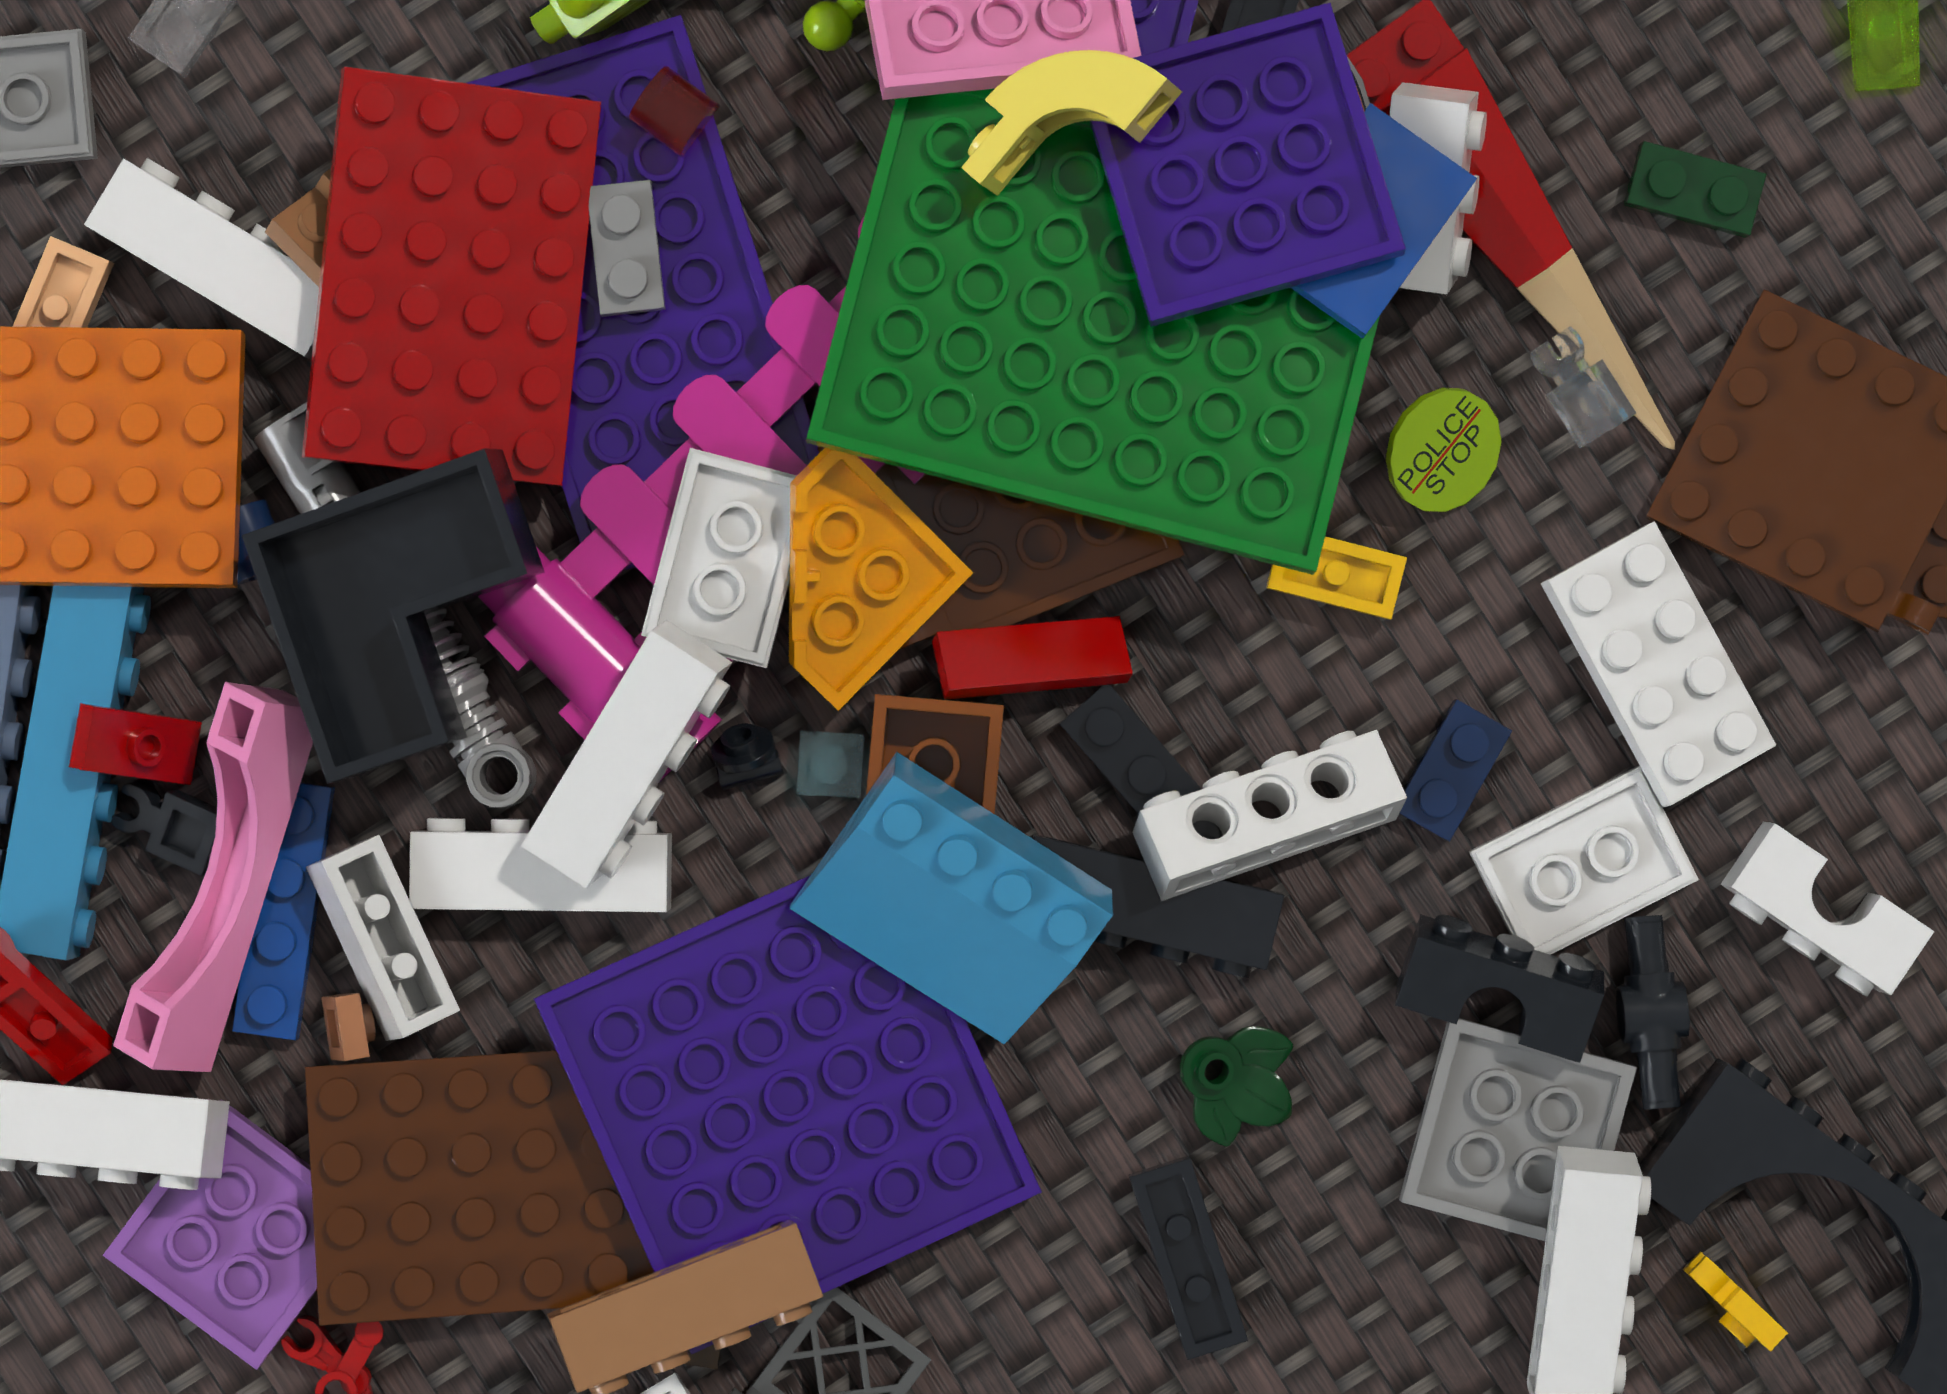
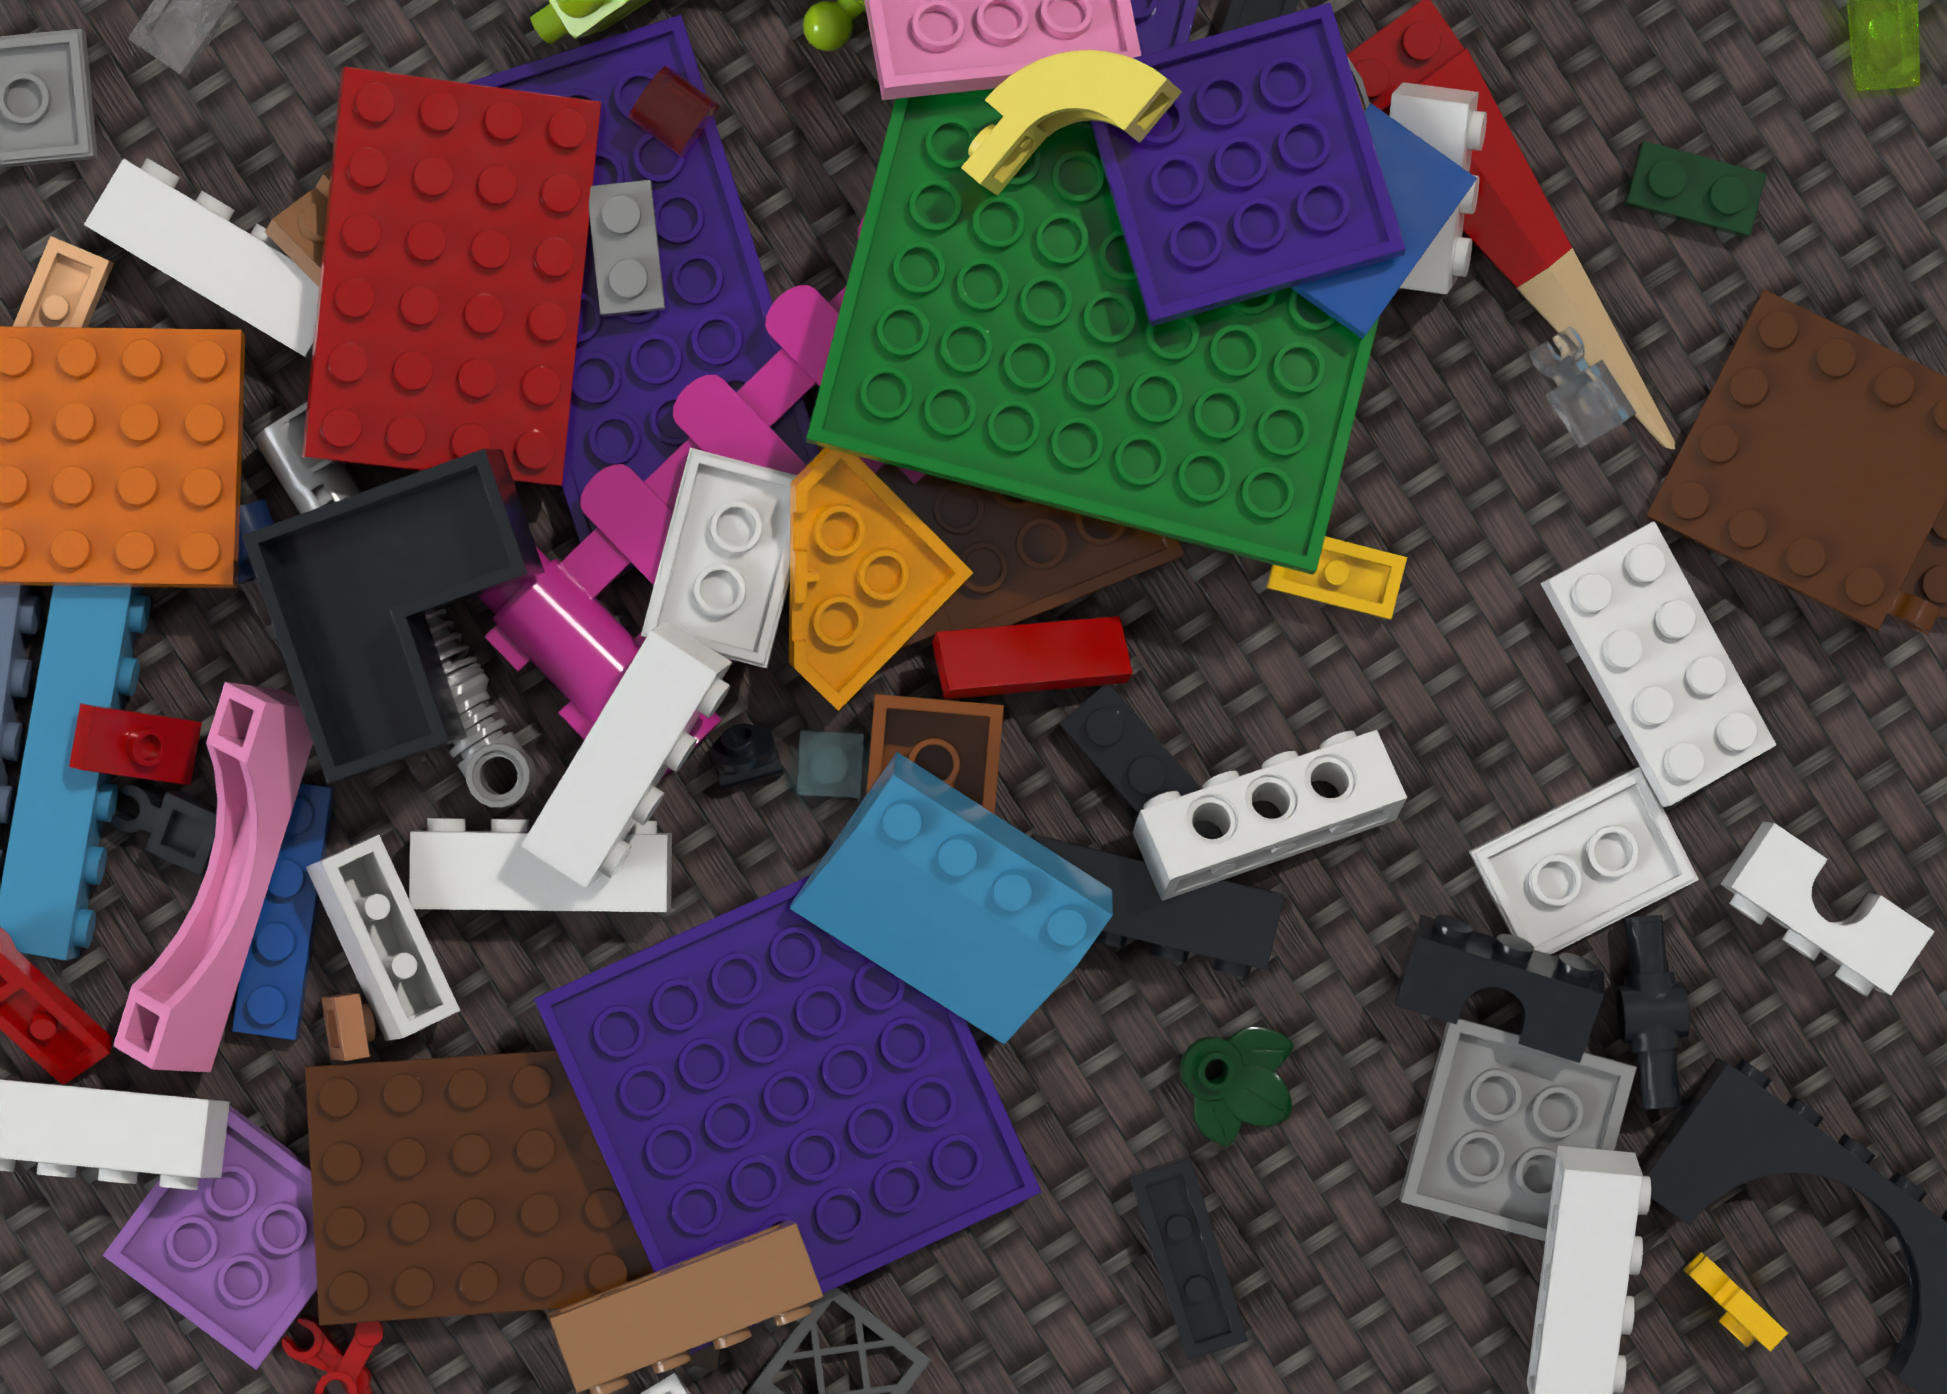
(1443, 449): lime piece -> none
(1453, 769): dark blue plate -> none

